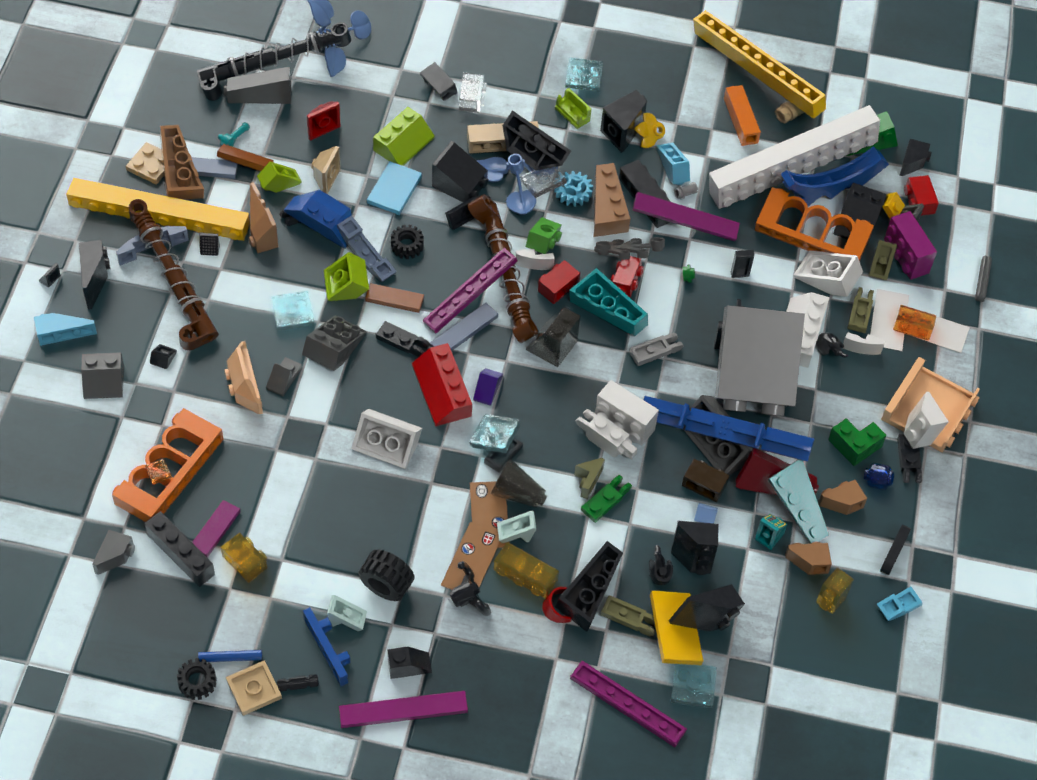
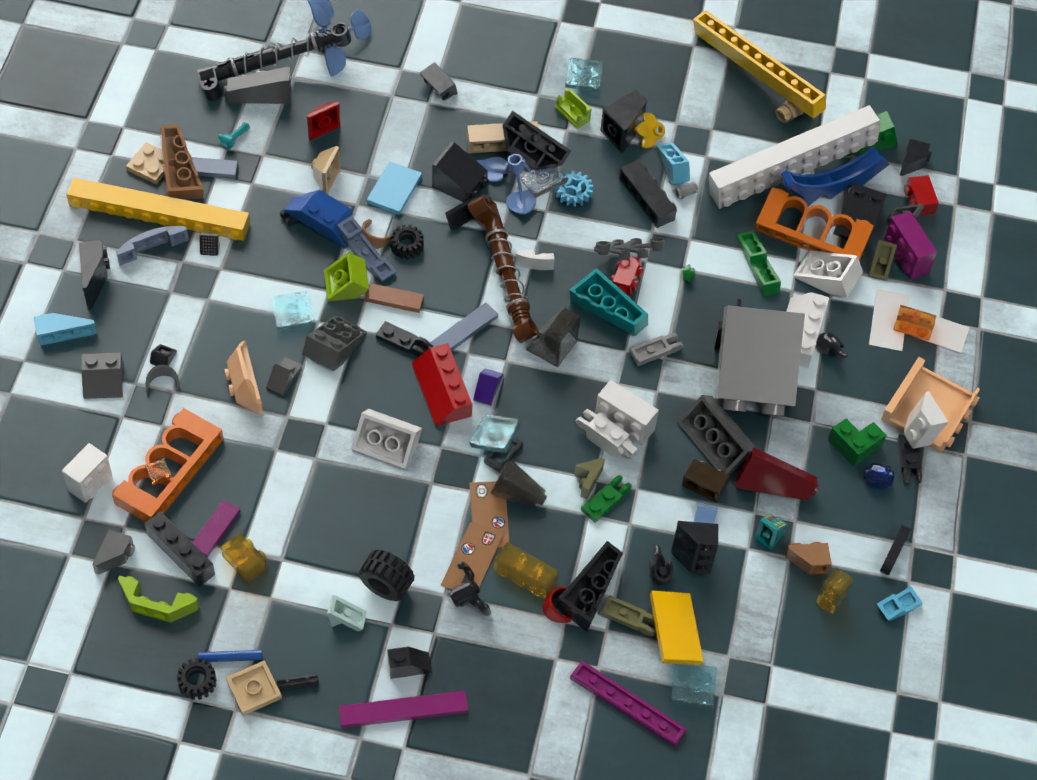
(50, 276): black slope -> none
(87, 473): none -> white brick
(161, 370): none -> dark grey helmet
(182, 606): none -> lime slope
(201, 324): reddish brown piece -> none
(242, 157): dark orange tile -> none
(262, 224): medium nougat wedge -> none
(278, 177): lime slope -> none
(318, 631): blue hinge -> none
(376, 242): none -> medium nougat helmet
(403, 137): lime slope -> none
(470, 290): magenta tile -> none
(471, 92): clear brick -> none
(516, 527): light aqua slope -> none
(544, 235): bright green brick -> none
(558, 281): red brick -> none
(609, 204): medium nougat wedge -> none
(686, 216): magenta tile -> none
(709, 609): black slope -> none
(732, 429): blue piece -> none
(742, 115): orange brick -> none
(742, 263): black tile -> none
(757, 259): none -> green slope
(798, 496): wing -> none
(843, 499): medium nougat slope -> none
(860, 311): olive hinge -> none
(871, 345): white slope -> none
(893, 204): yellow bracket -> none
(983, 278): dark grey axle -> none

